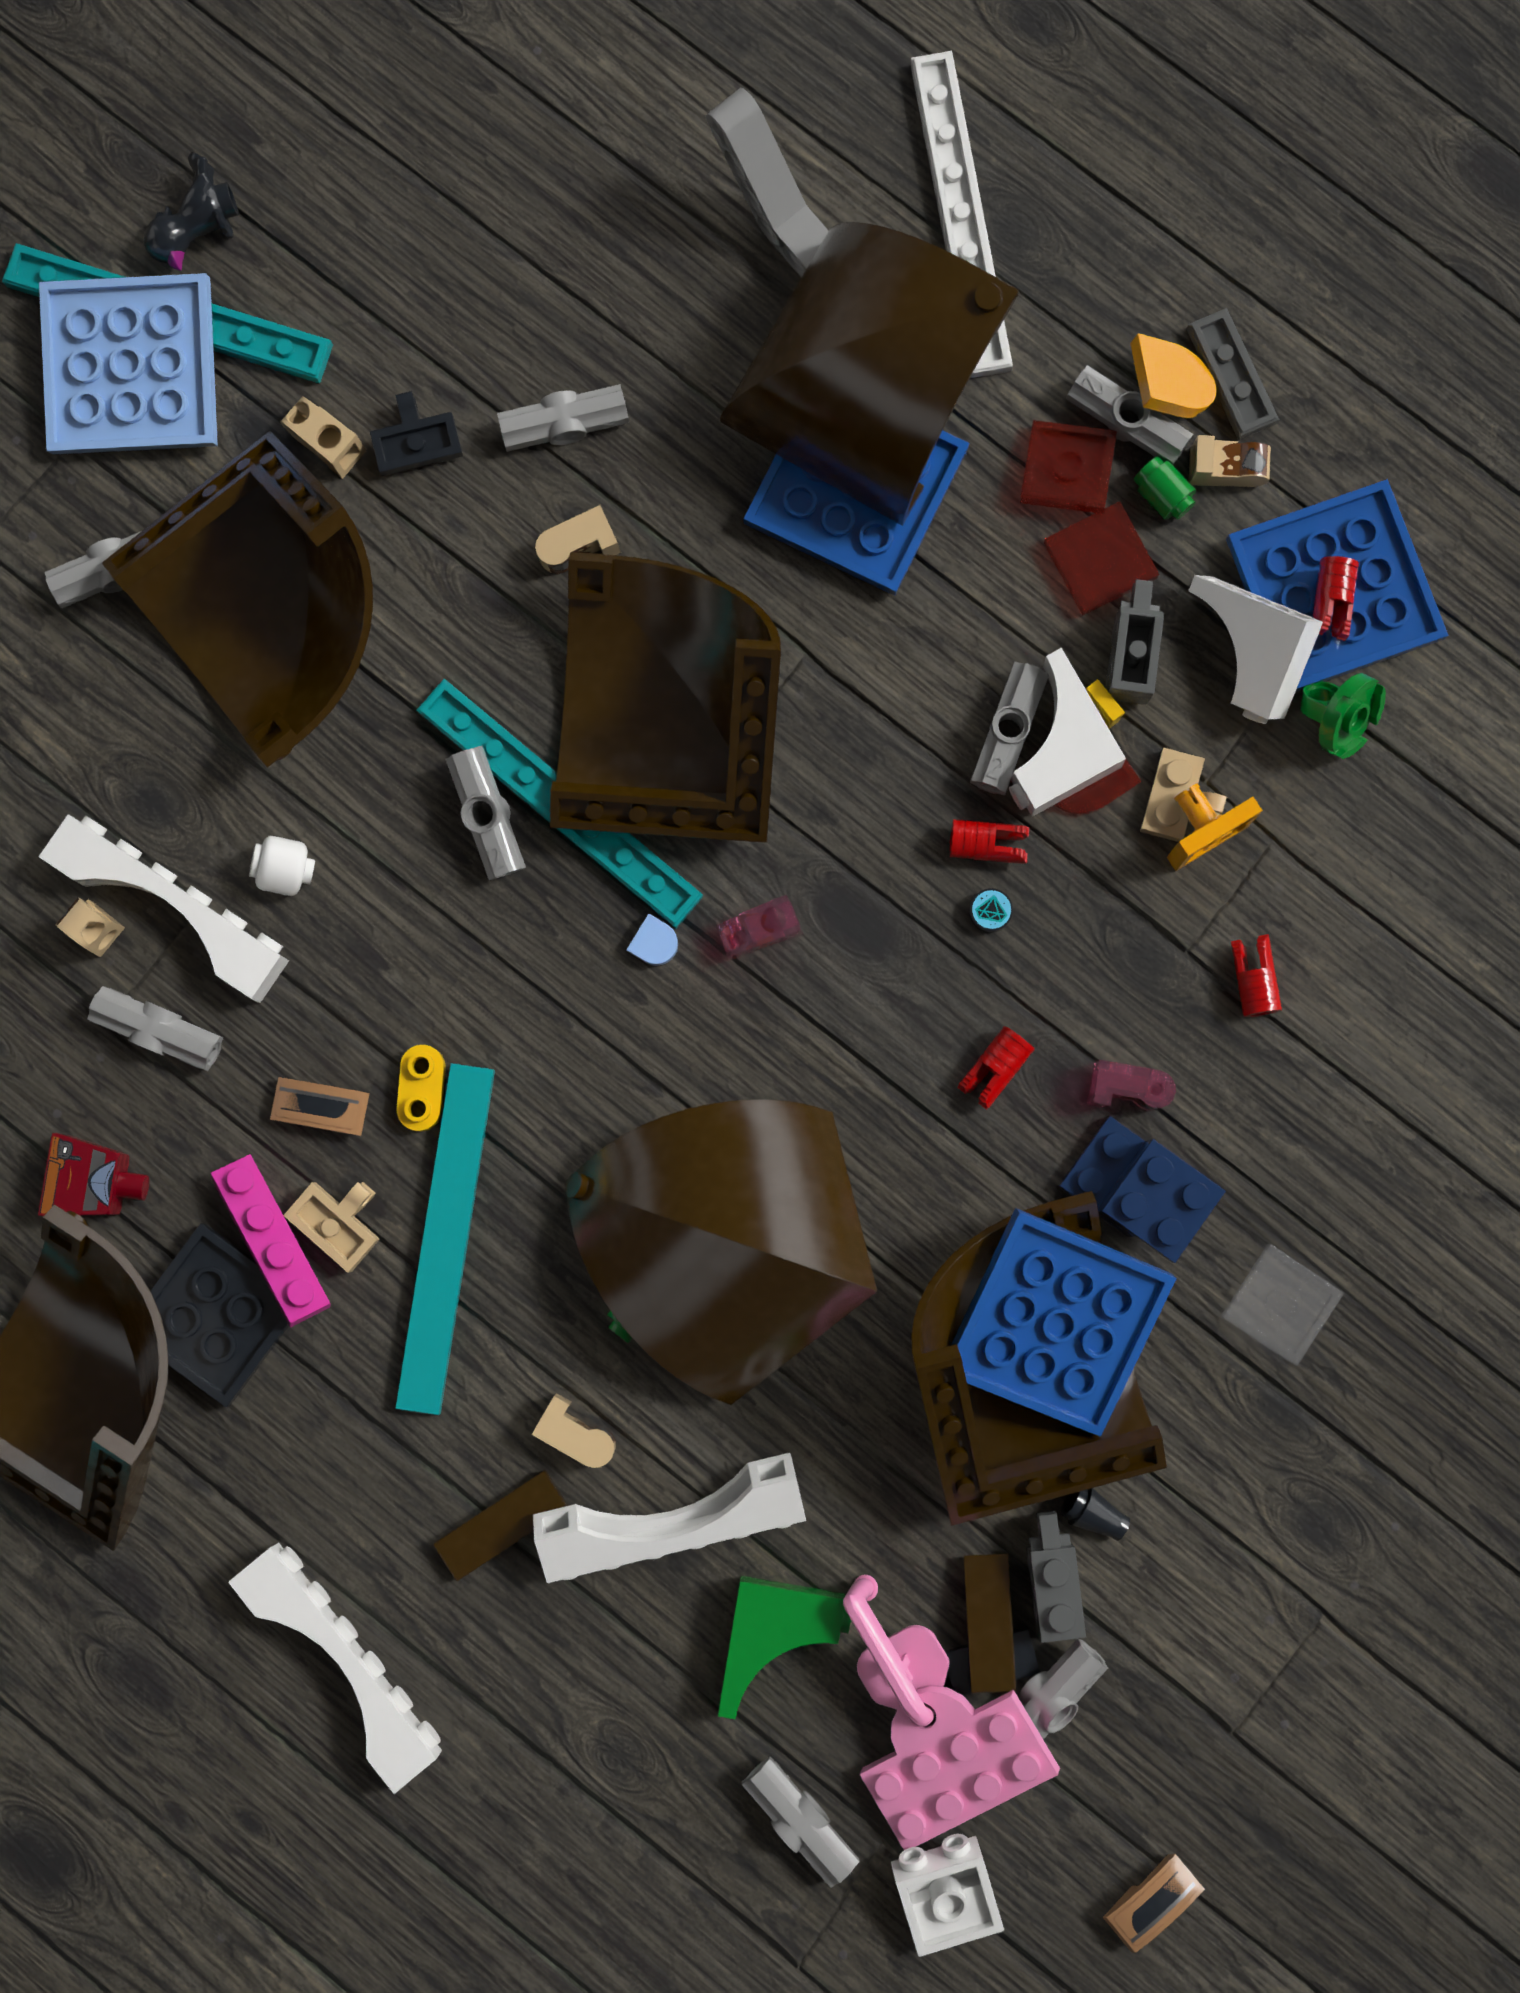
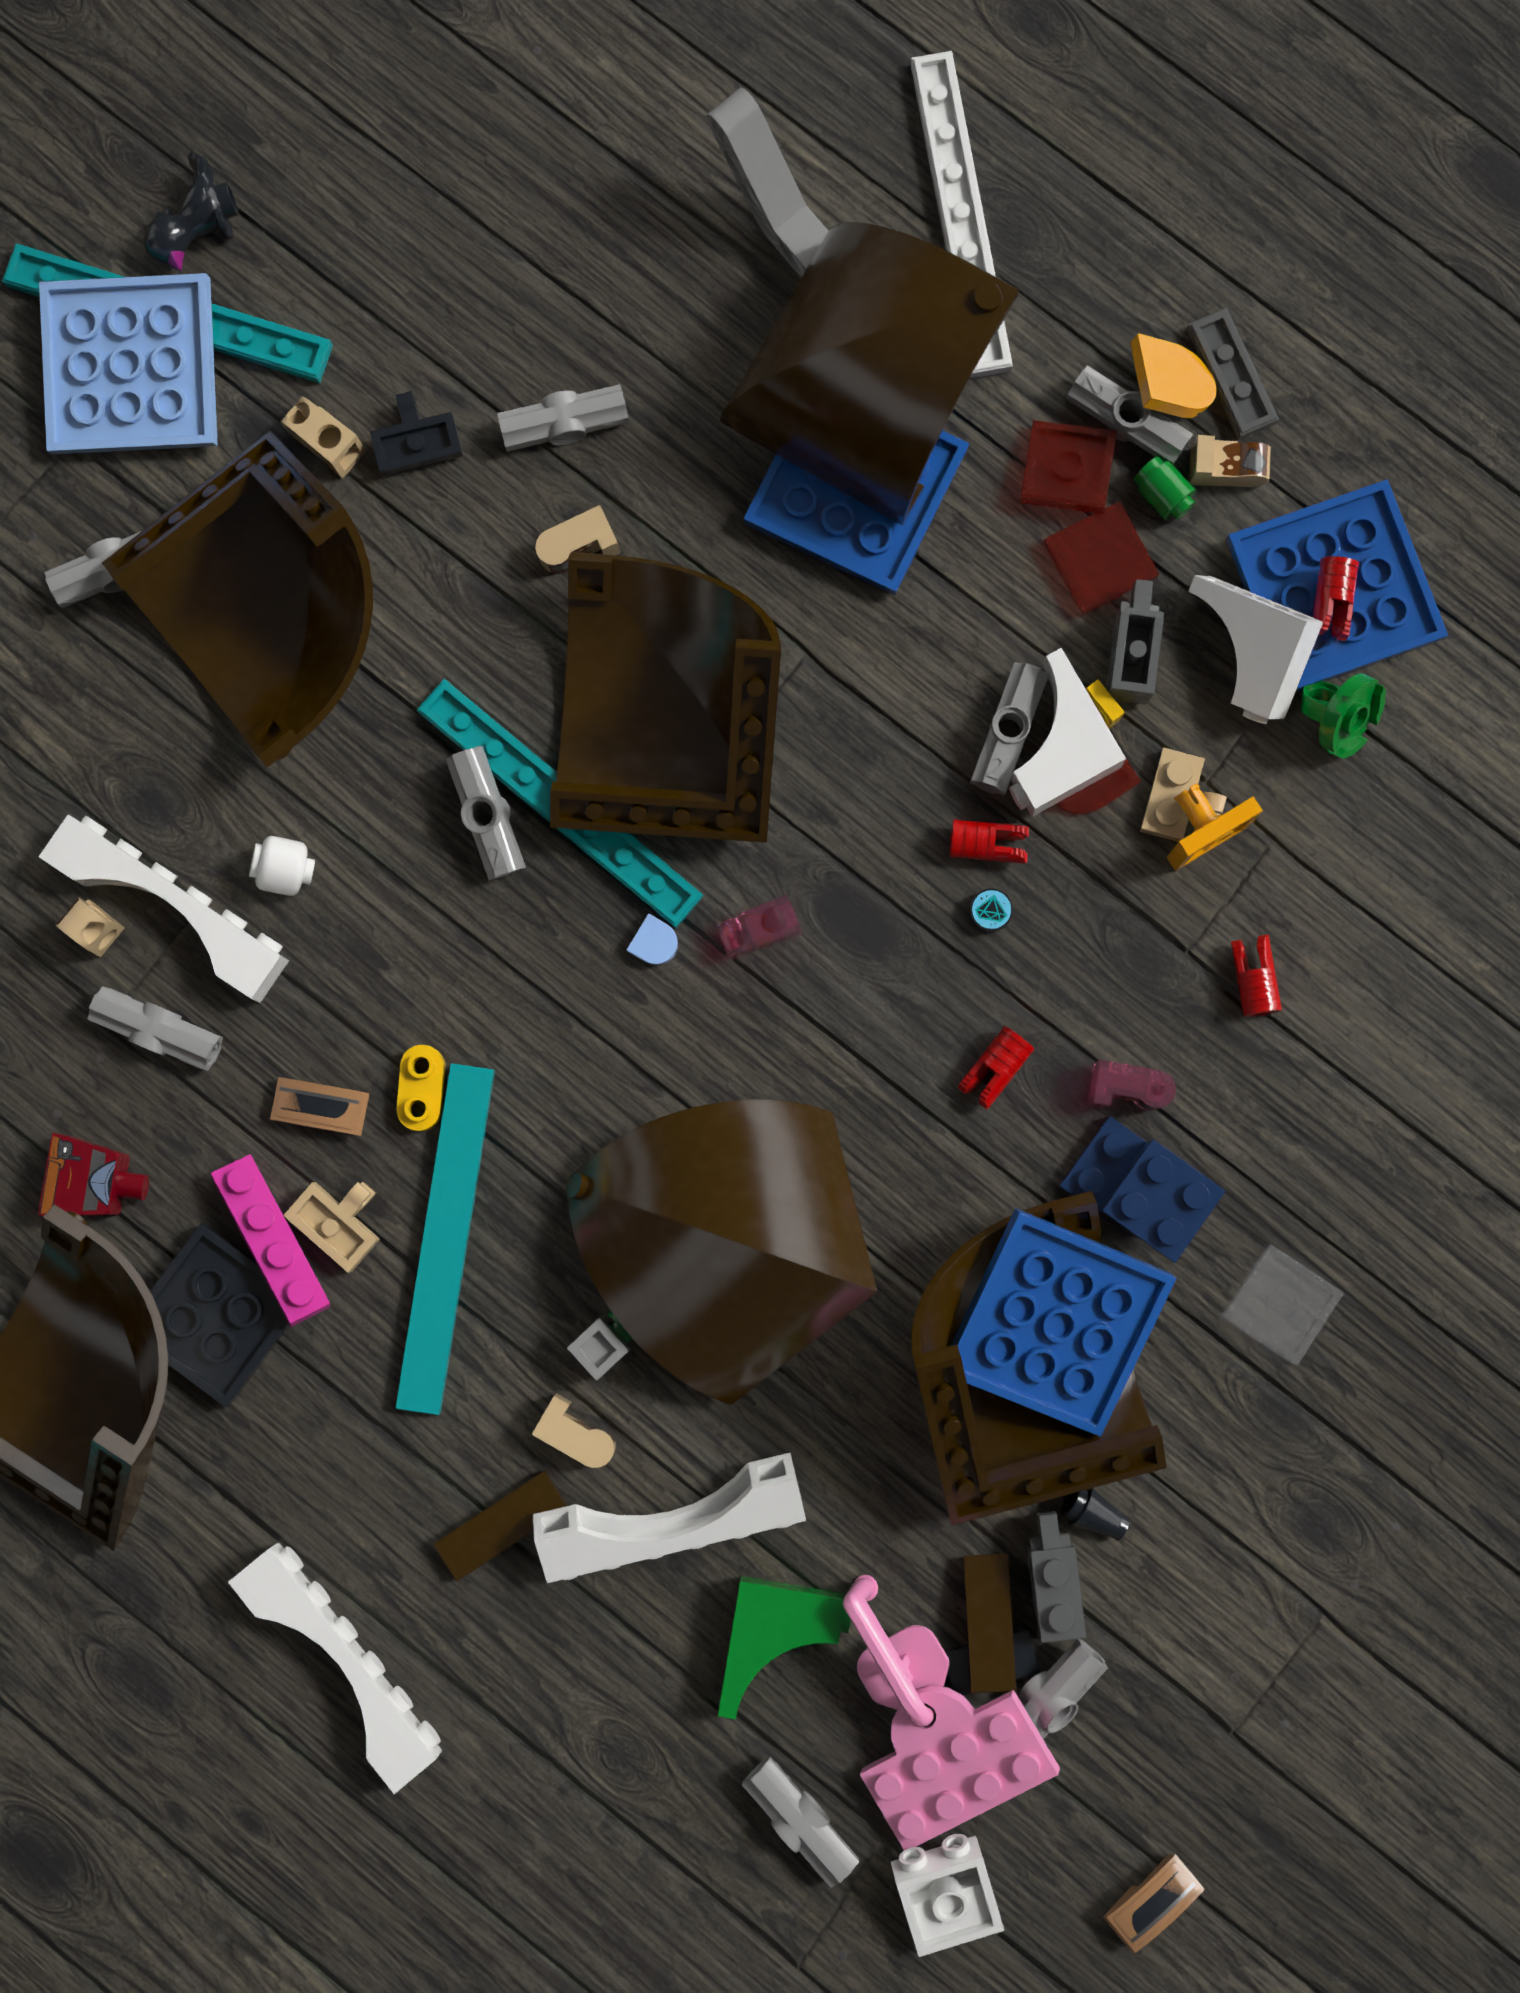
(599, 1347): none -> light grey panel

